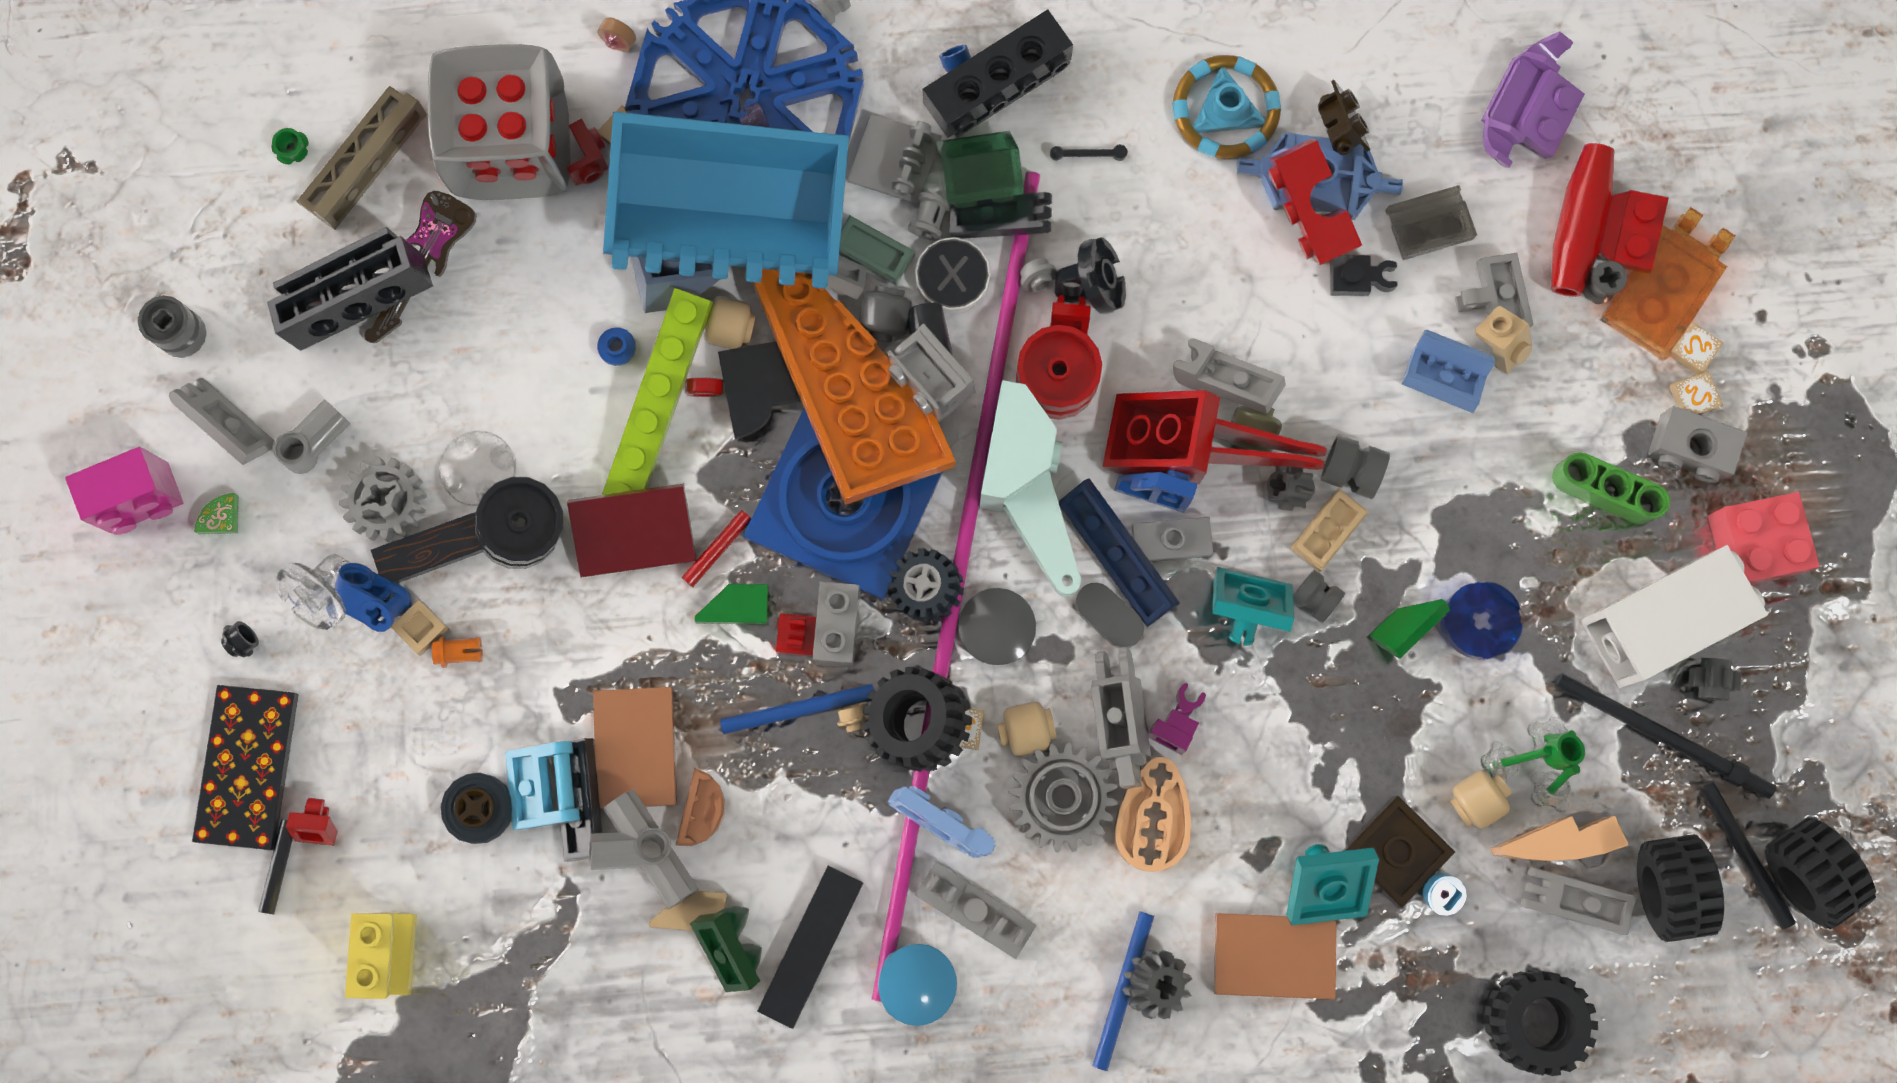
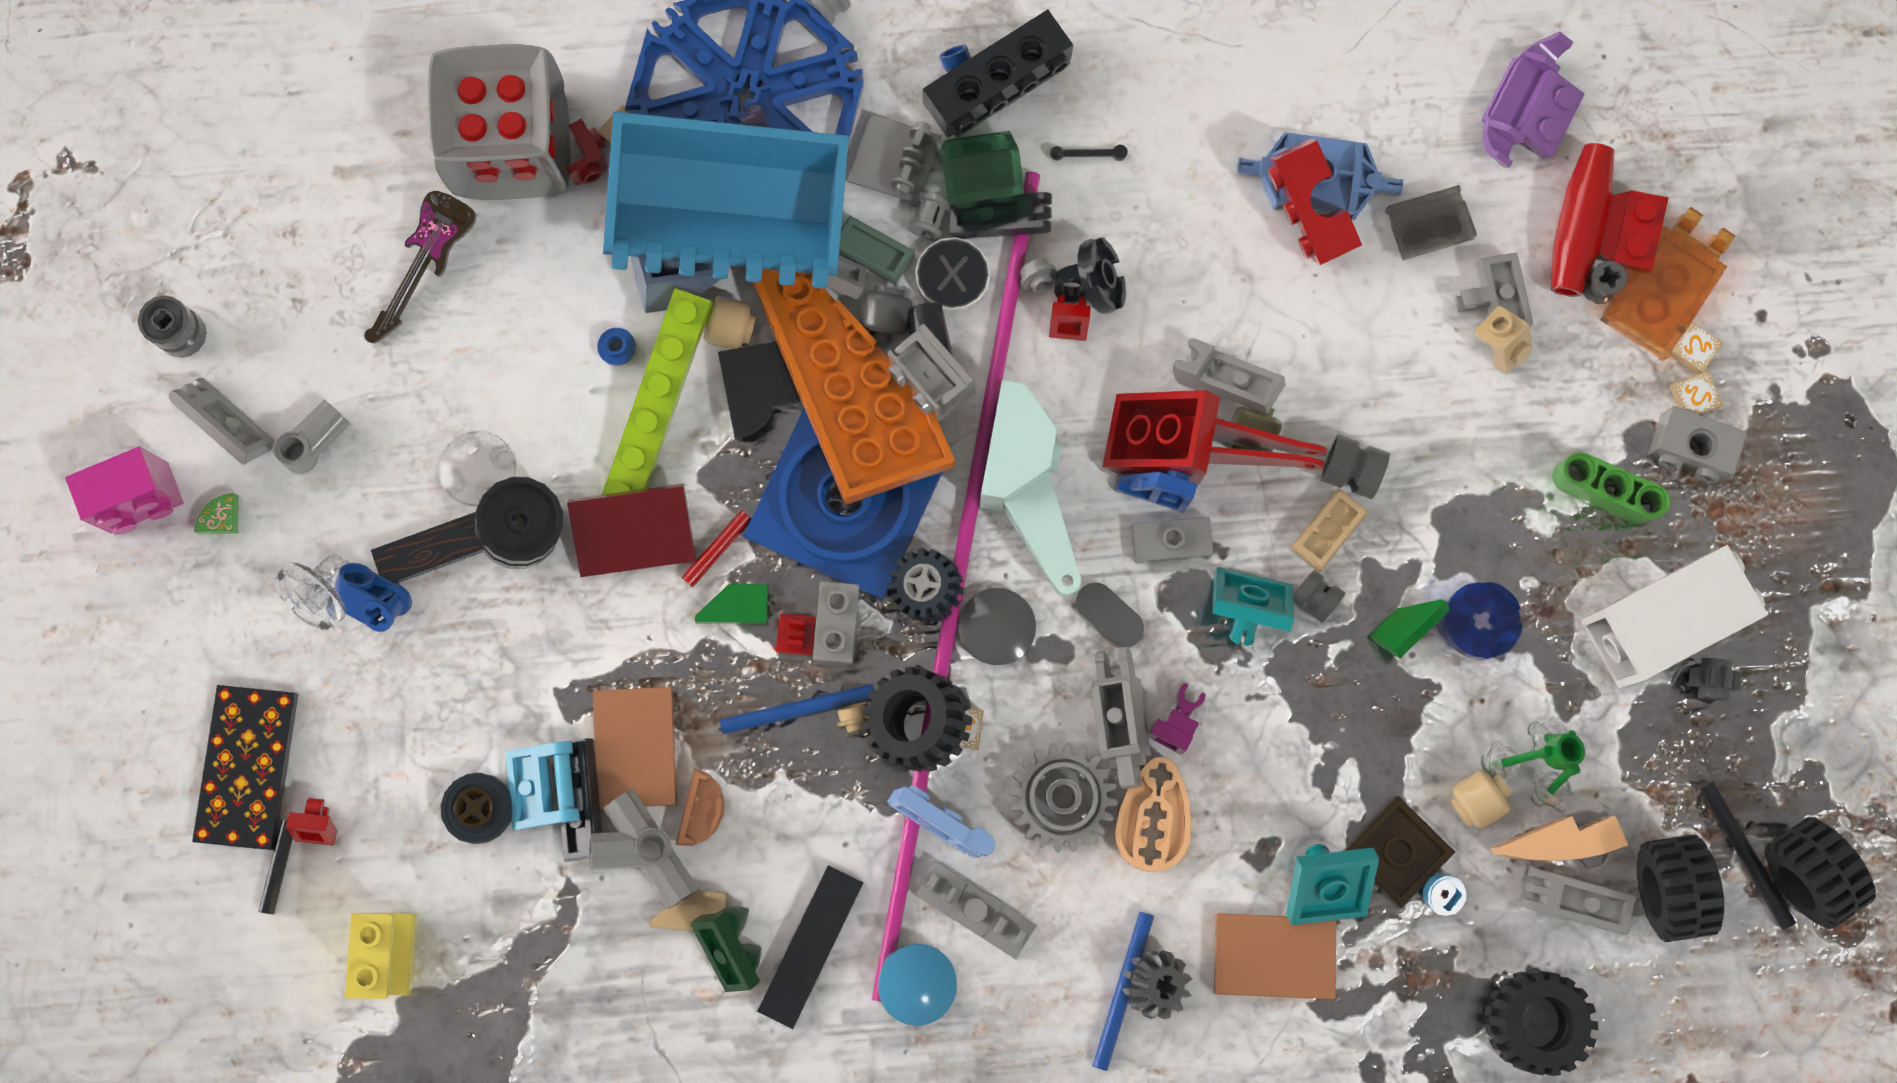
(239, 639): black plate -> none
(286, 137): green plate -> none
(341, 308): black brick -> none
(367, 161): dark tan fence -> none
(369, 506): light grey gear -> none
(419, 627): tan plate -> none
(455, 651): orange pin -> none
(616, 34): medium nougat tile -> none
(704, 387): red tile -> none
(1027, 728): tan head -> none
(1068, 352): red wheel -> none
(1118, 552): dark blue tile -> none
(1227, 107): medium azure piece -> none
(1290, 487): dark grey gear -> none
(1344, 125): dark brown hinge -> none
(1354, 275): black plate -> none
(1448, 370): medium blue bracket -> none
(1732, 771): black bar -> none
(1767, 536): coral brick -> none

